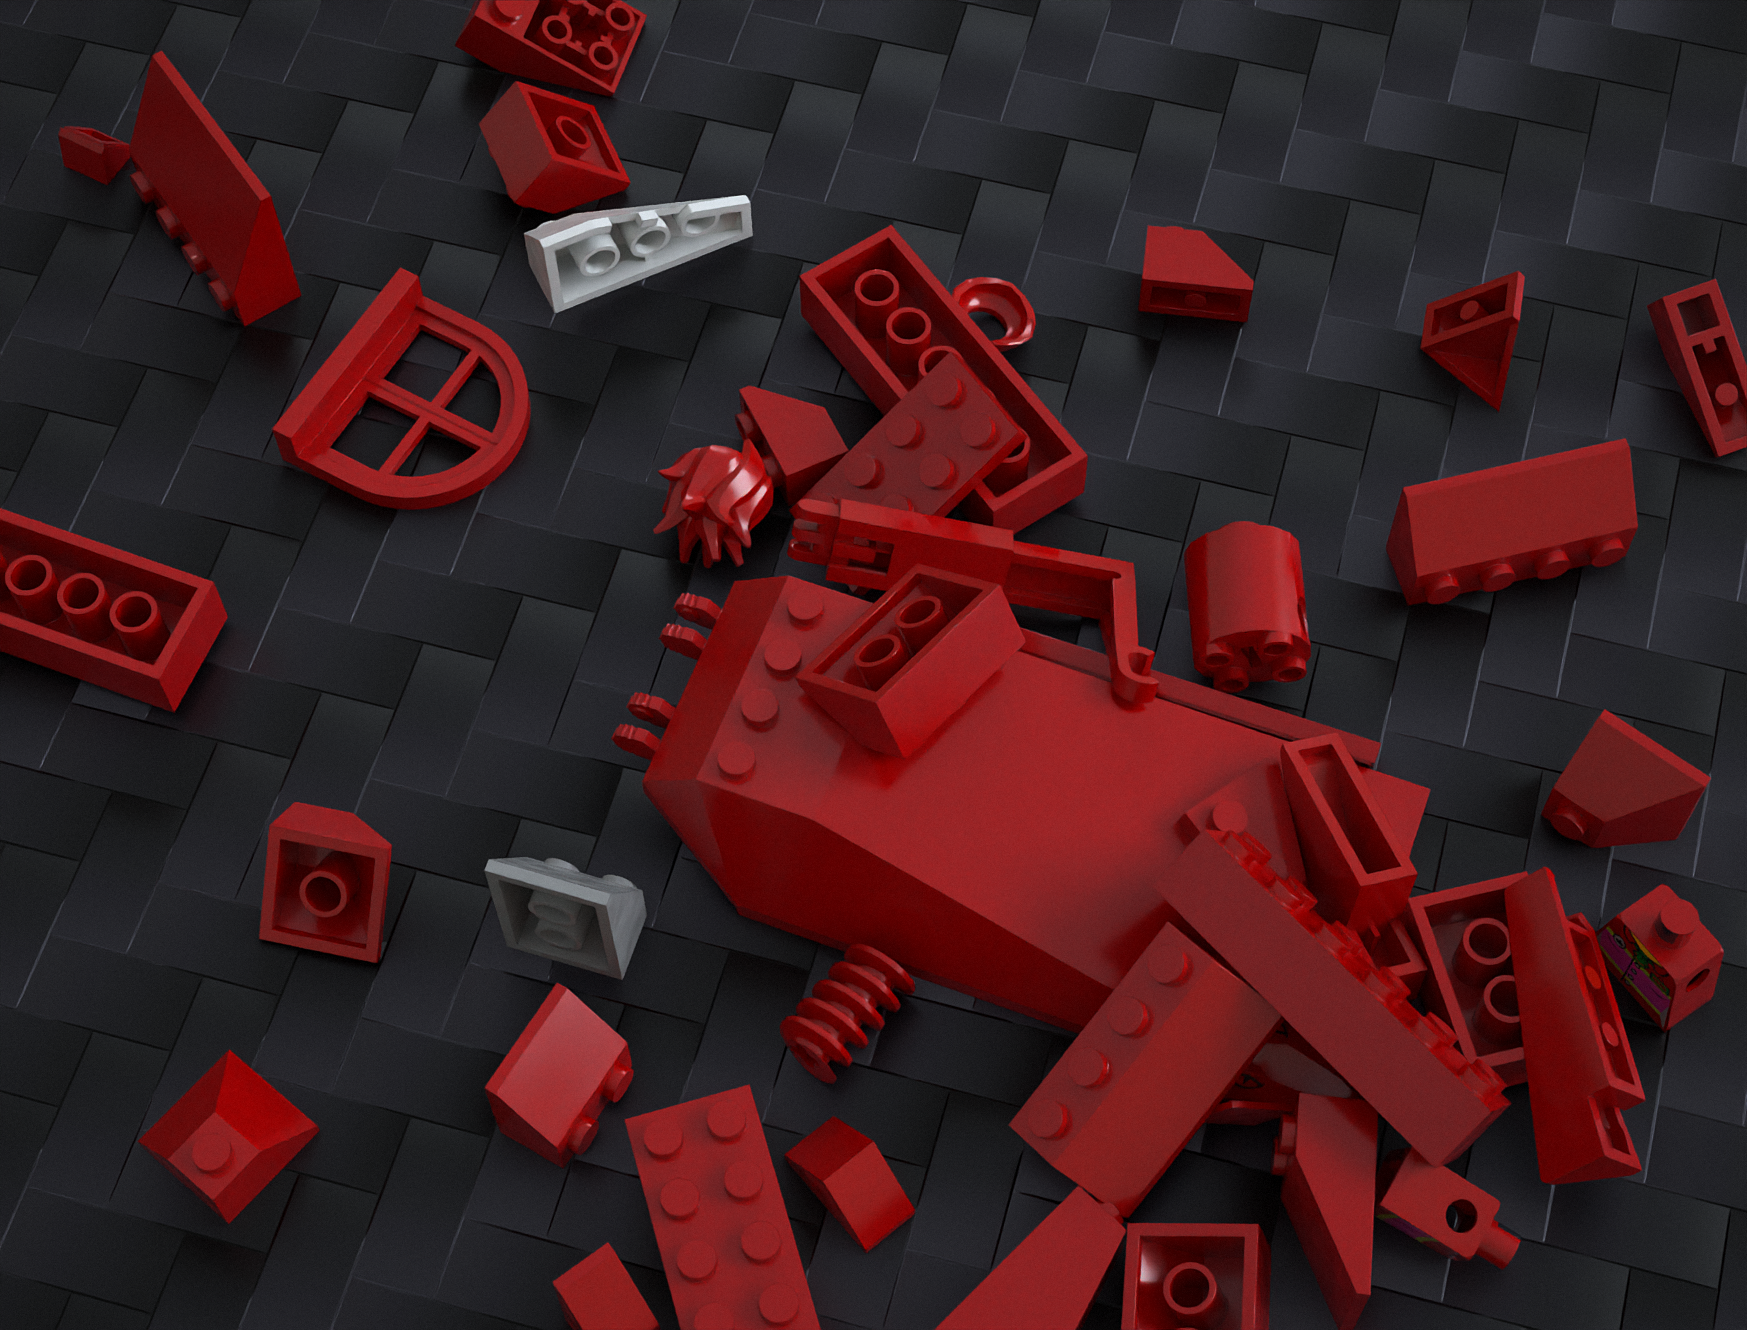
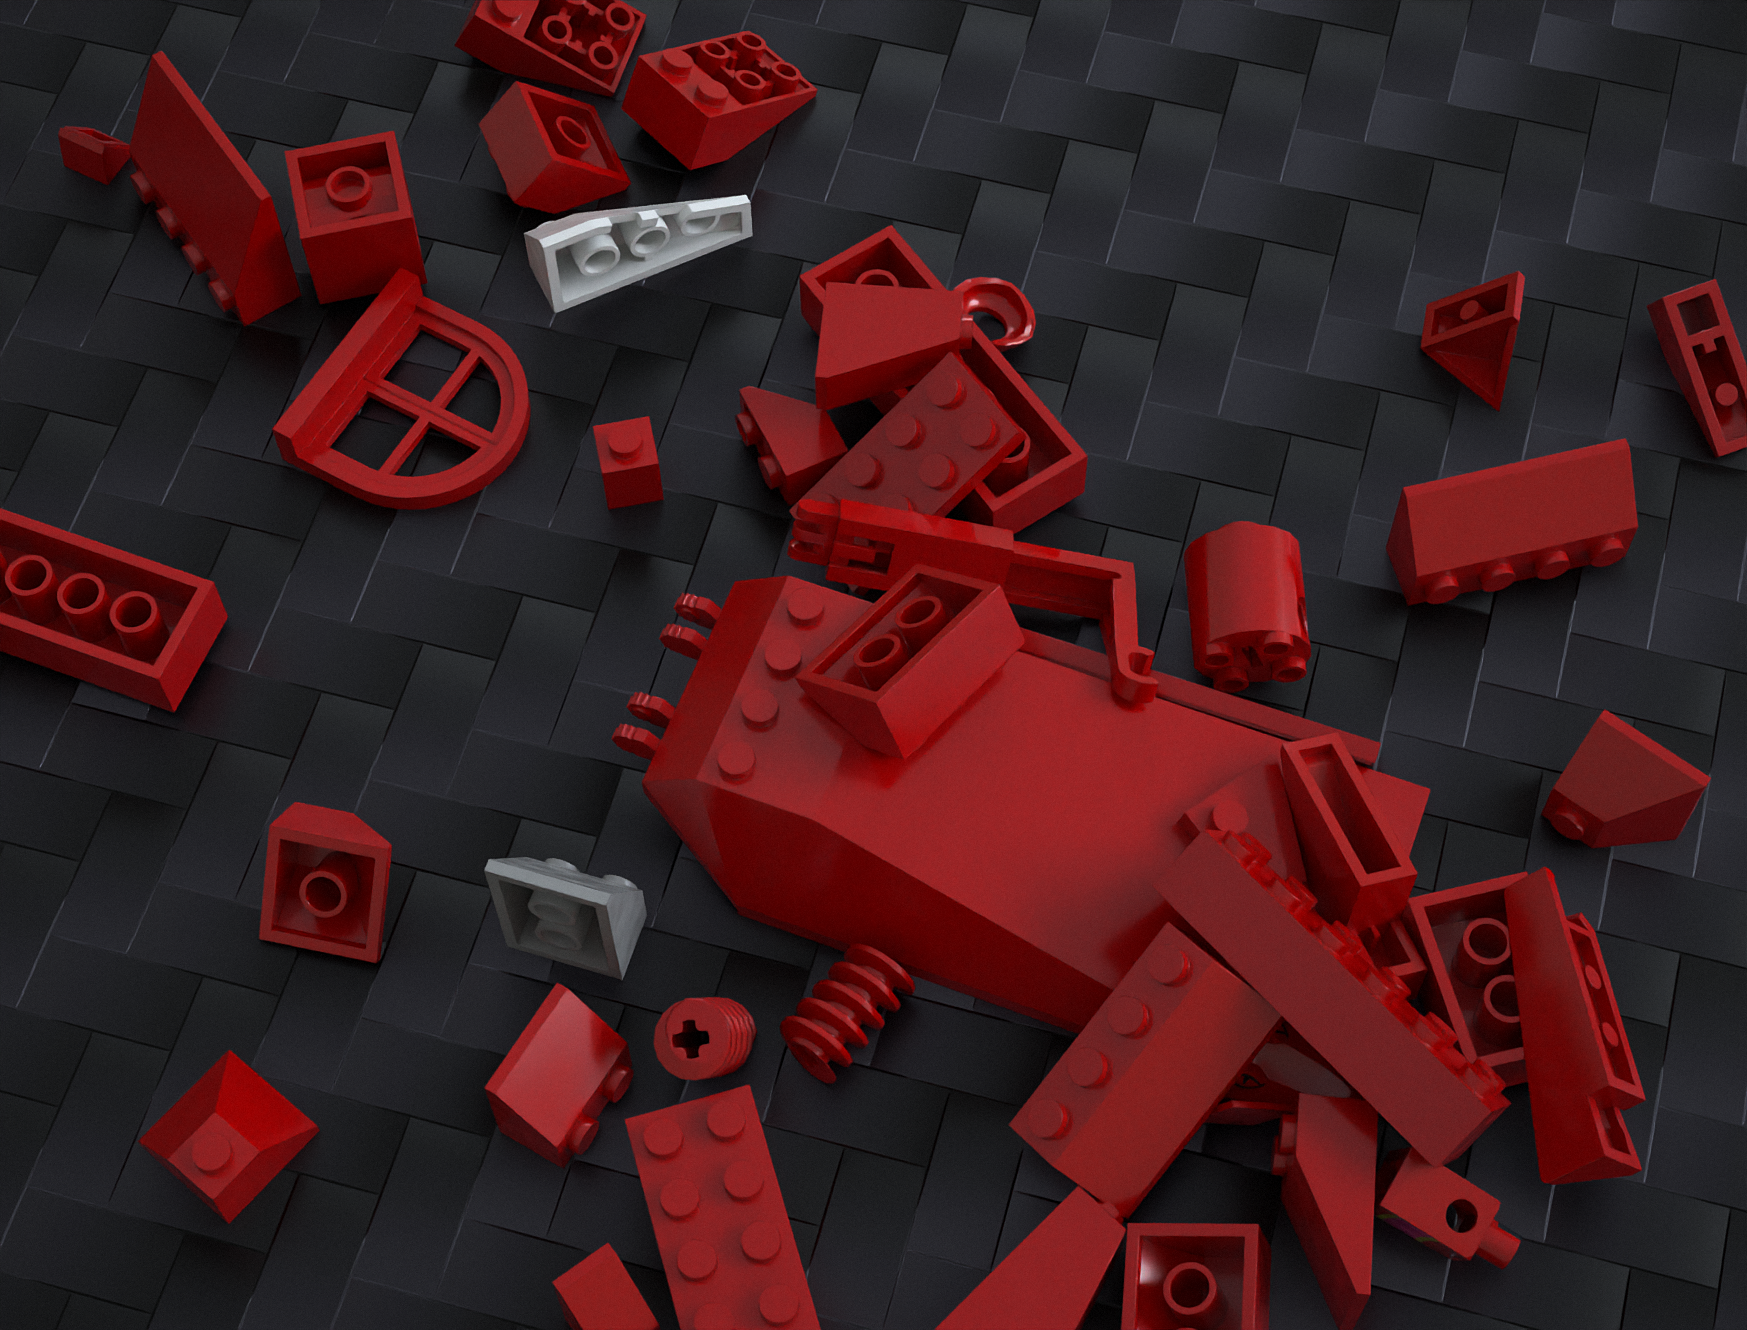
(354, 215): none -> red brick
(628, 462): none -> red brick
(680, 1044): none -> red piece
(713, 96): none -> red slope
(716, 498): red hair -> none
(852, 1181): red slope -> none
(884, 339): none -> red slope
(1192, 277): red slope -> none
(1662, 955): red torso -> none

